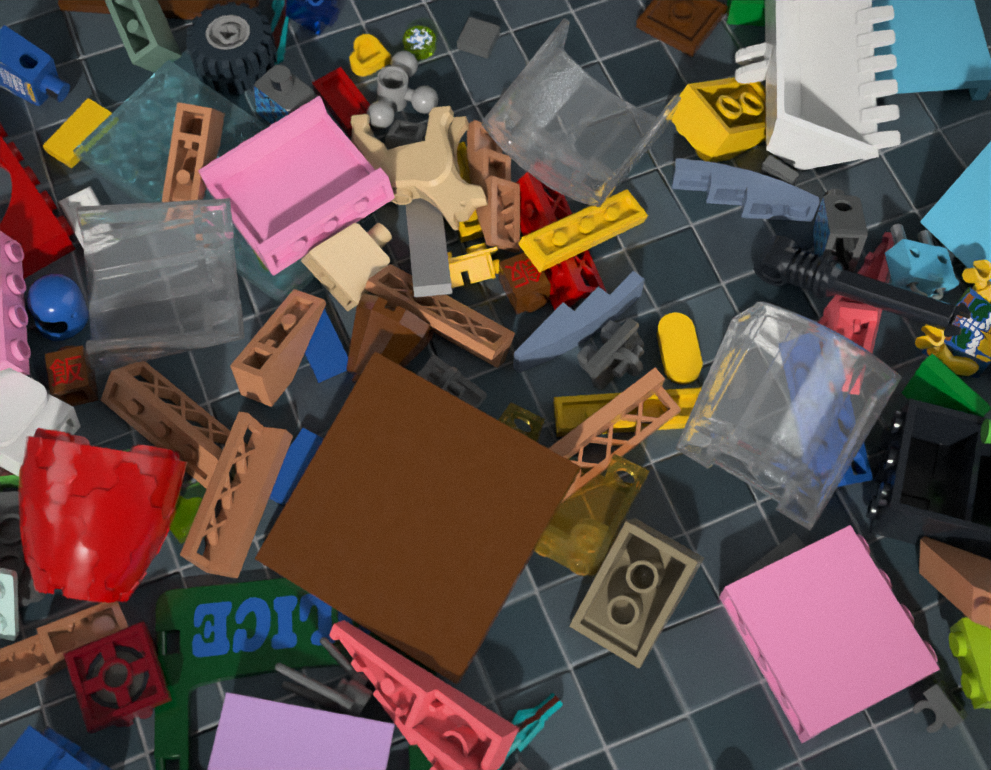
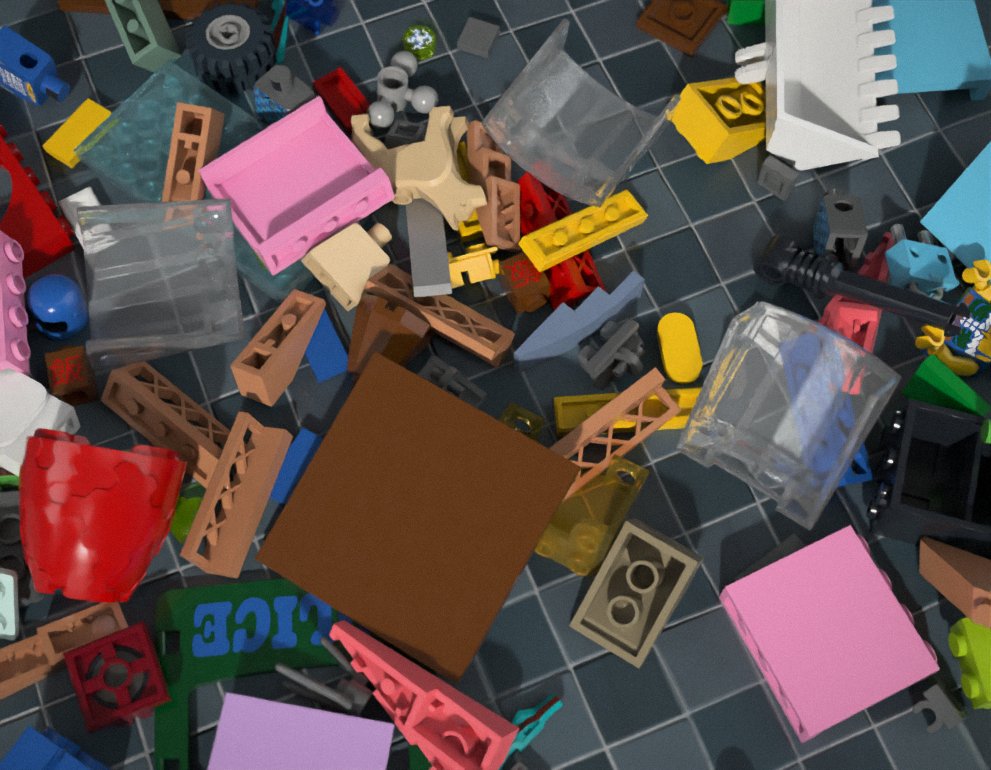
(368, 55): yellow tile -> none
(756, 193): sand blue slope -> none

